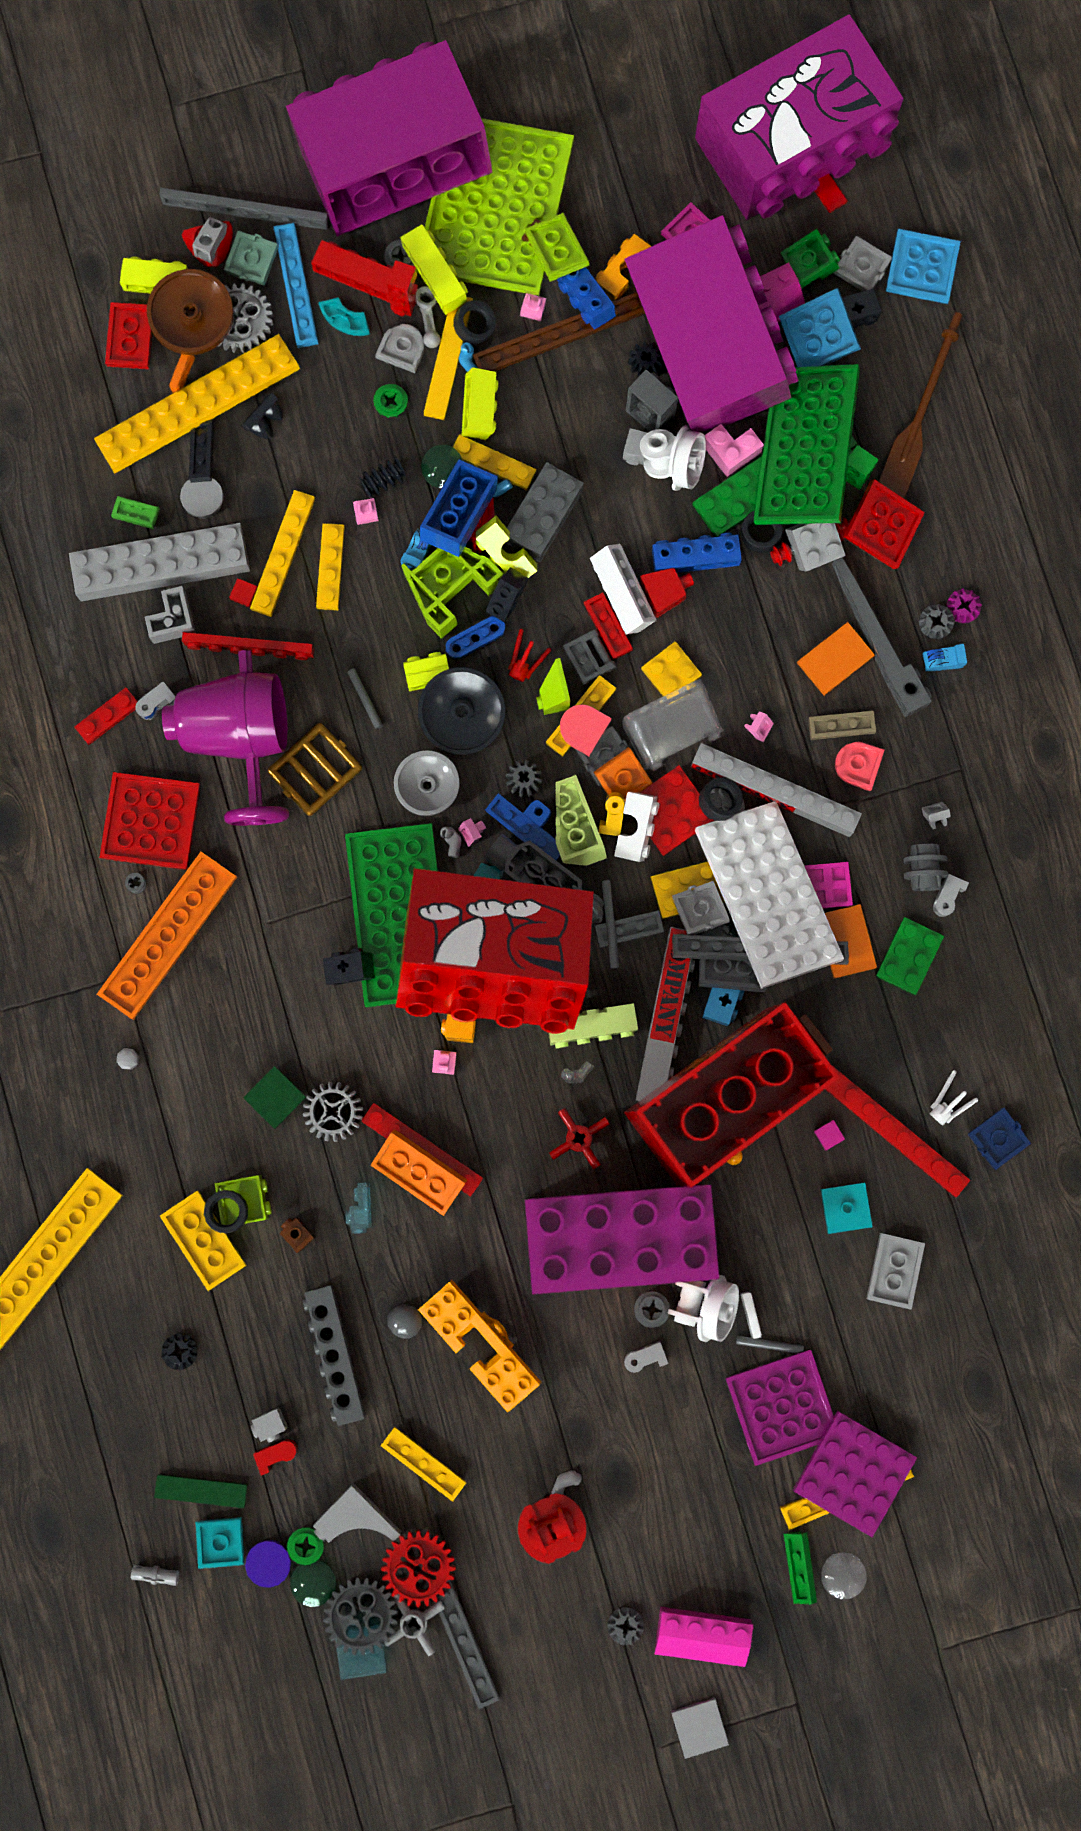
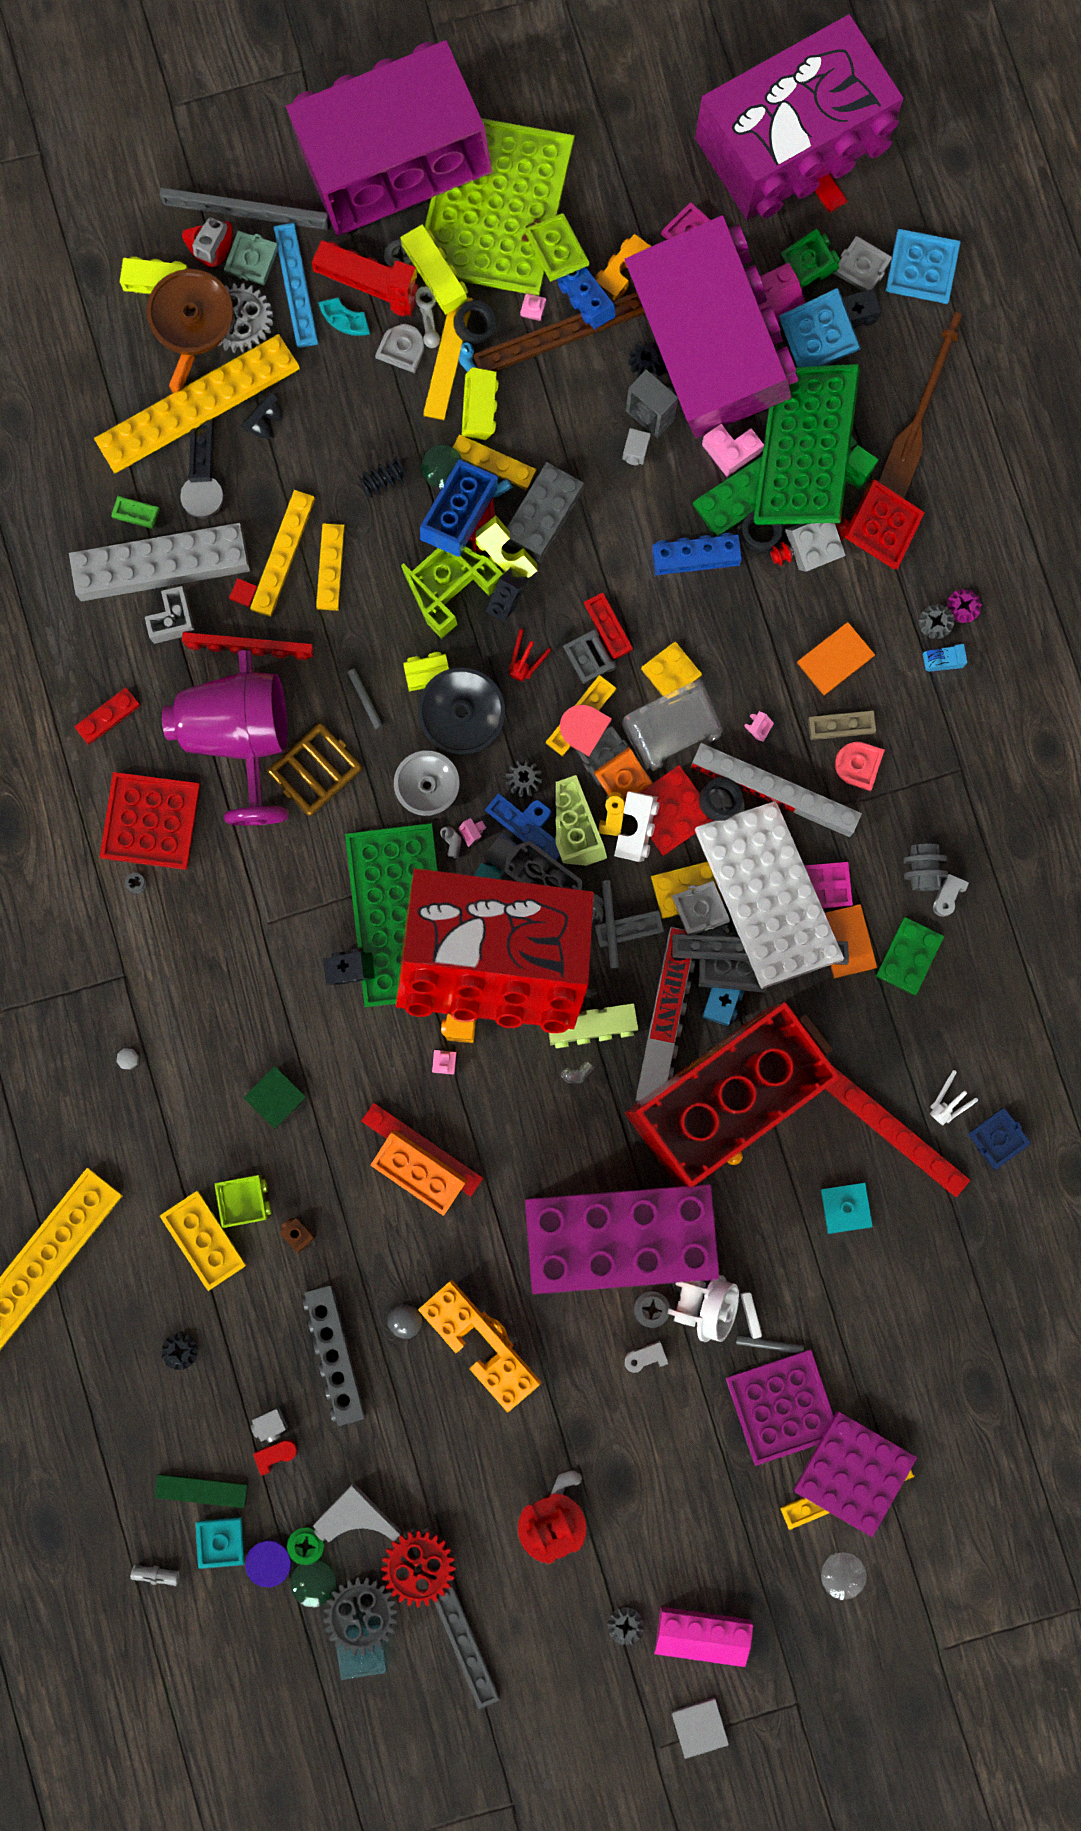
(128, 336): red plate -> none
(153, 701): light grey leg -> none
(167, 935): orange plate -> none
(243, 1211): black tyre -> none
(340, 1104): light grey gear -> none
(360, 1216): clear light blue plate -> none
(365, 511): bright pink tile -> none
(390, 391): green gear -> none
(413, 1632): light grey bar -> none
(416, 552): dark azure leg -> none
(423, 1463): yellow plate -> none
(481, 630): blue plate -> none
(554, 692): lime slope -> none
(585, 1147): red bar -> none
(623, 589): white brick -> none
(665, 589): red torso -> none
(674, 456): white piece -> none
(800, 1568): green plate -> none
(829, 1135): dark pink tile -> none
(889, 664): dark grey piece -> none
(895, 1271): light grey plate -> none
(936, 812): light grey tile -> none

